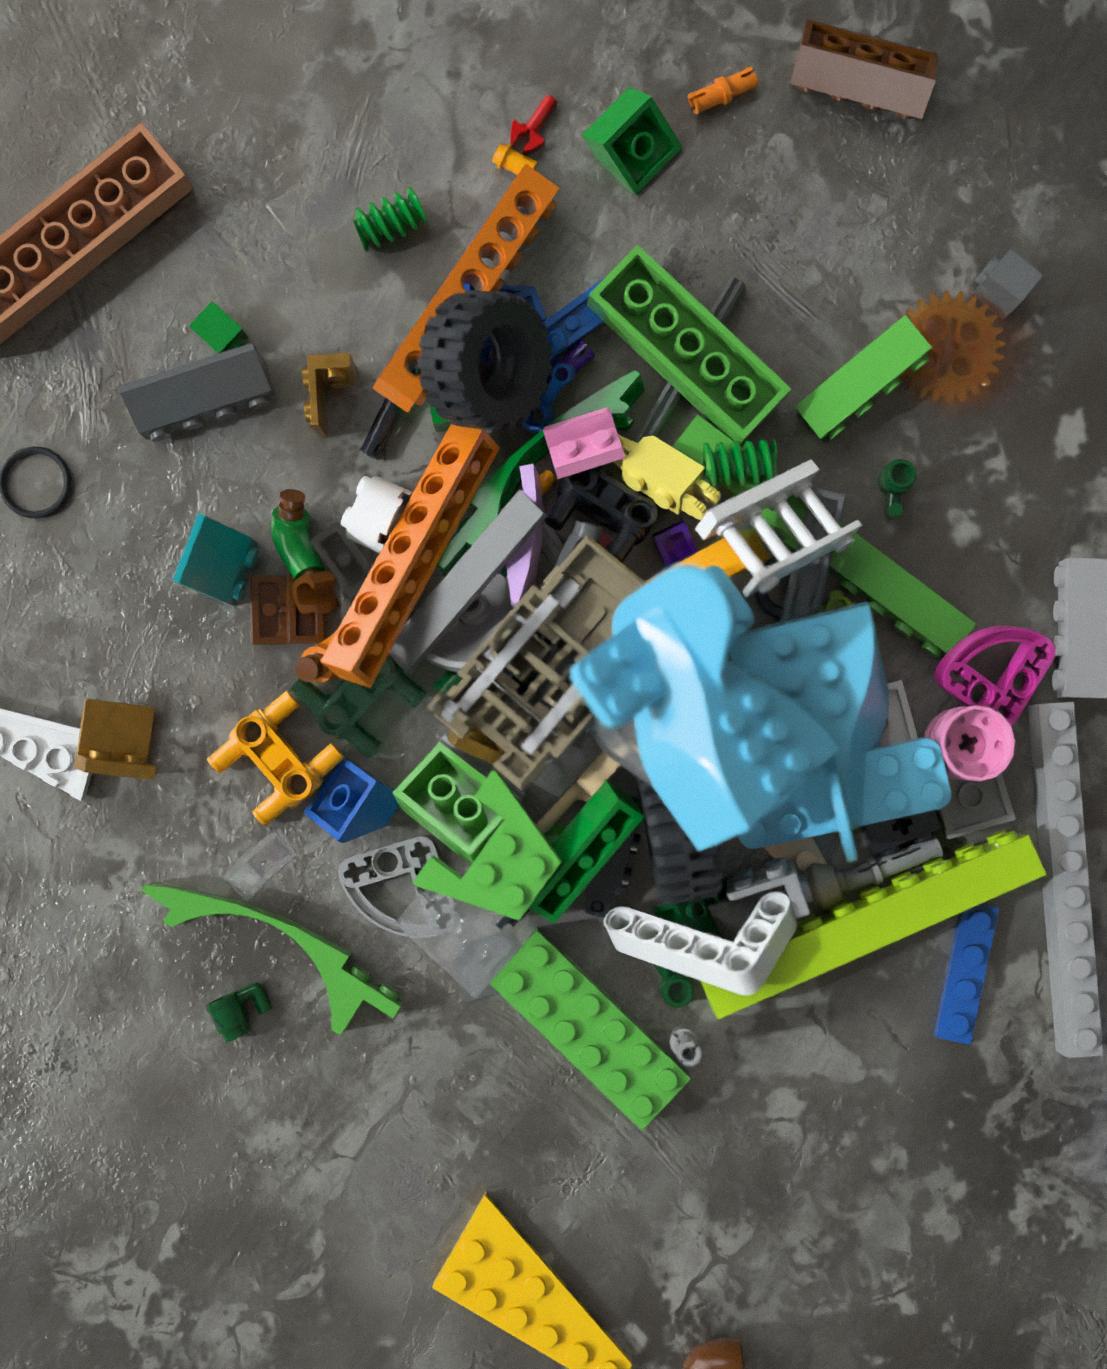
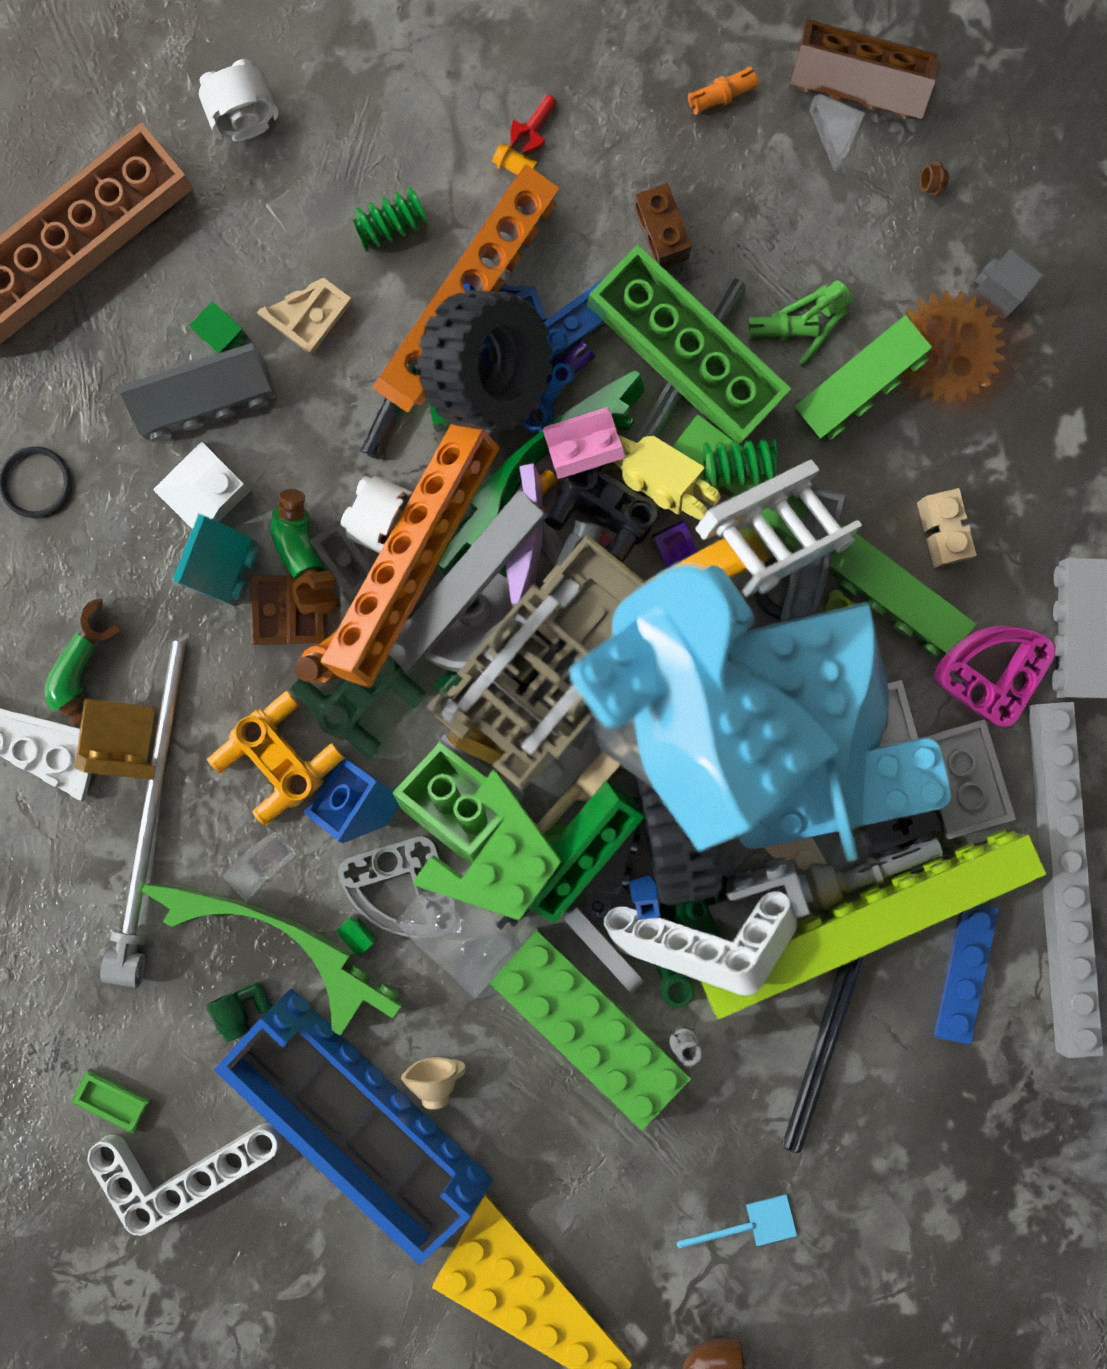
(64, 679): none -> green piece
(110, 1101): none -> bright green tile
(124, 964): none -> flat silver piece
(183, 1183): none -> white beam
(201, 486): none -> white slope
(237, 101): none -> white brick
(308, 314): none -> tan wing
(323, 369): pearl gold bracket -> none
(355, 1126): none -> window
(356, 935): none -> green slope
(433, 1080): none -> tan piece
(604, 949): none -> light grey beam
(632, 139): green slope -> none
(645, 897): none -> blue piece
(662, 225): none -> reddish brown brick
(769, 1221): none -> medium azure piece
(782, 326): none -> bright green pin
(821, 1055): none -> black axle
(829, 301): none -> bright green plant
(836, 126): none -> clear slope
(895, 481): dark green piece -> none
(933, 178): none -> reddish brown plate
(953, 541): none -> tan piece
(987, 746): bright pink wheel -> none

